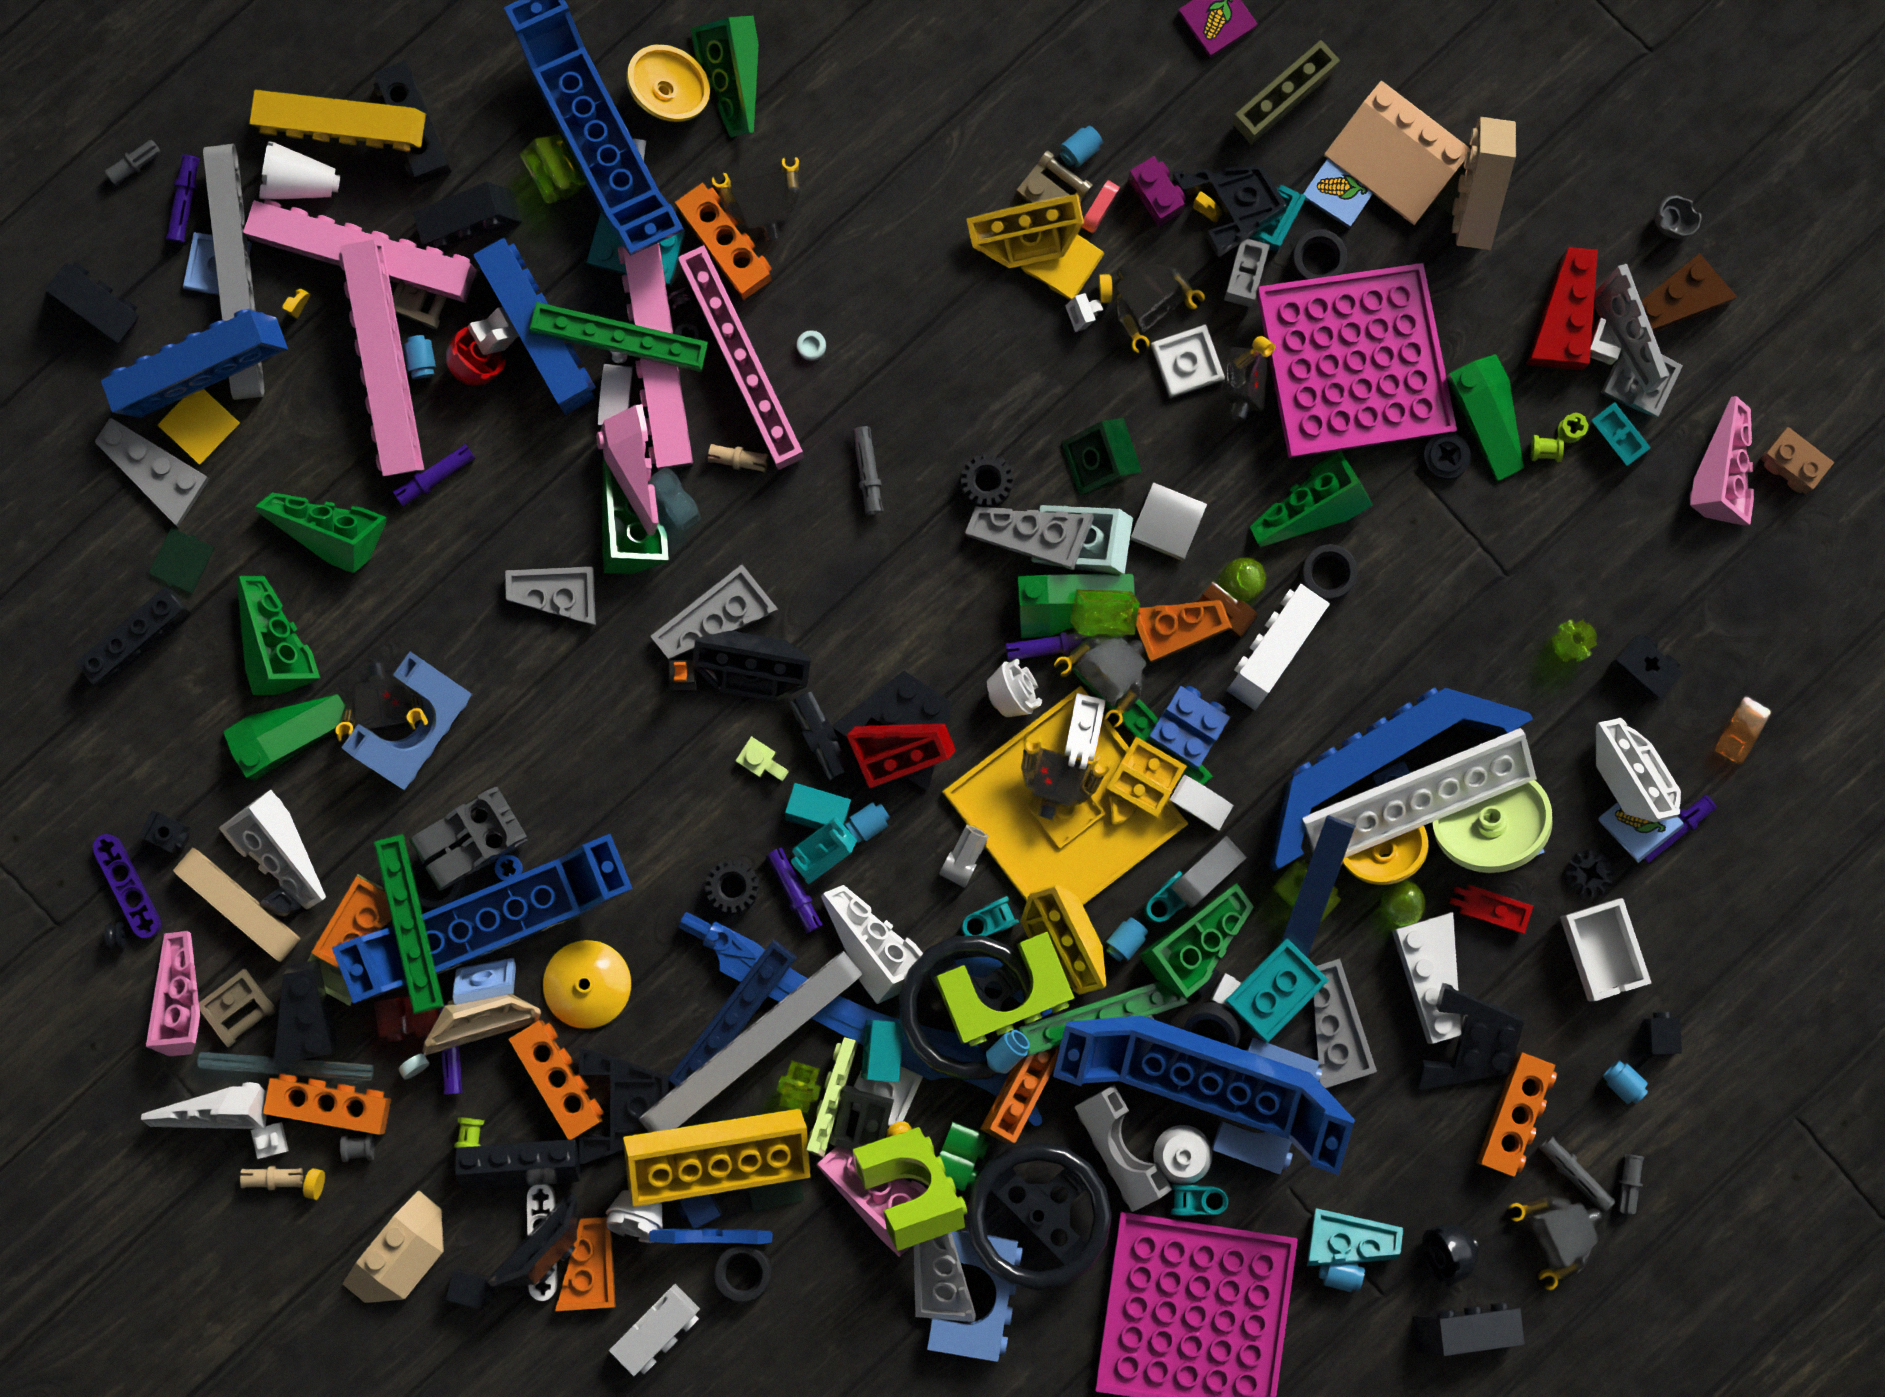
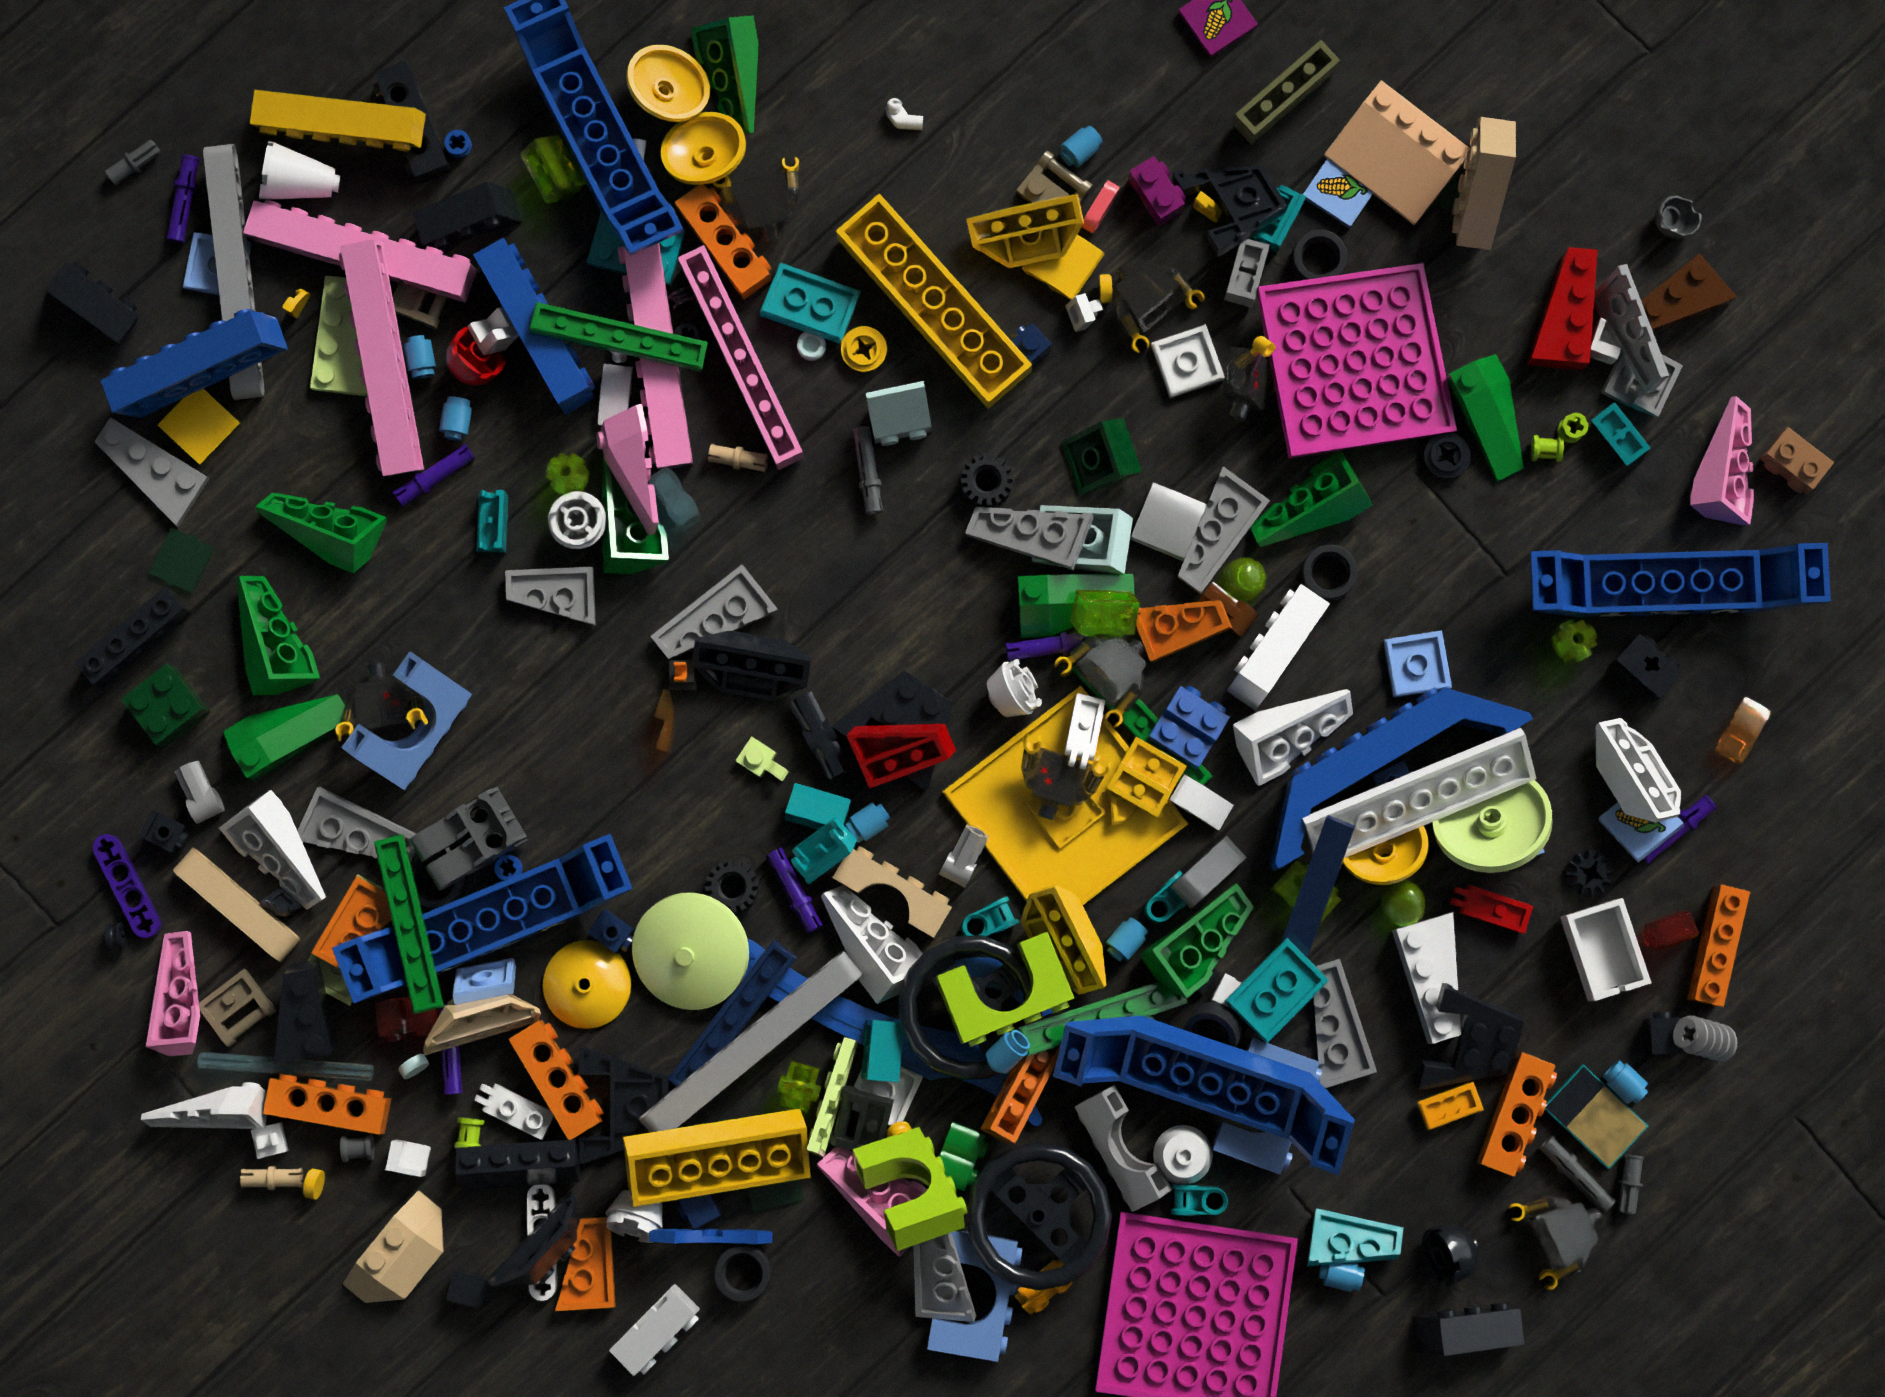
(165, 705): none -> dark green brick
(201, 797): none -> light grey piece
(335, 358): none -> yellowish green wing
(346, 826): none -> light grey wing
(408, 1158): none -> white panel
(455, 418): none -> dark azure brick
(457, 152): none -> blue bush
(492, 521): none -> teal hinge
(516, 1110): none -> white hinge
(574, 481): none -> clear neon green brick
(577, 520): none -> white cone
(612, 932): none -> dark blue brick
(666, 713): none -> clear orange slope
(690, 951): none -> yellowish green dish
(703, 148): none -> yellow dish
(810, 303): none -> teal tile
(868, 336): none -> yellow gear
(899, 413): none -> light aqua slope
(900, 118): none -> white arm
(926, 910): none -> tan arch
(933, 301): none -> yellow brick
(1031, 343): none -> dark blue brick
(1038, 1300): none -> light orange hinge
(1224, 523): none -> light grey wing
(1279, 734): none -> white wedge
(1417, 663): none -> light blue tile
(1450, 1105): none -> light orange plate
(1595, 1116): none -> tile
(1670, 930): none -> clear red brick
(1679, 581): none -> blue slope
(1705, 1038): none -> light grey piece
(1718, 945): none -> orange brick

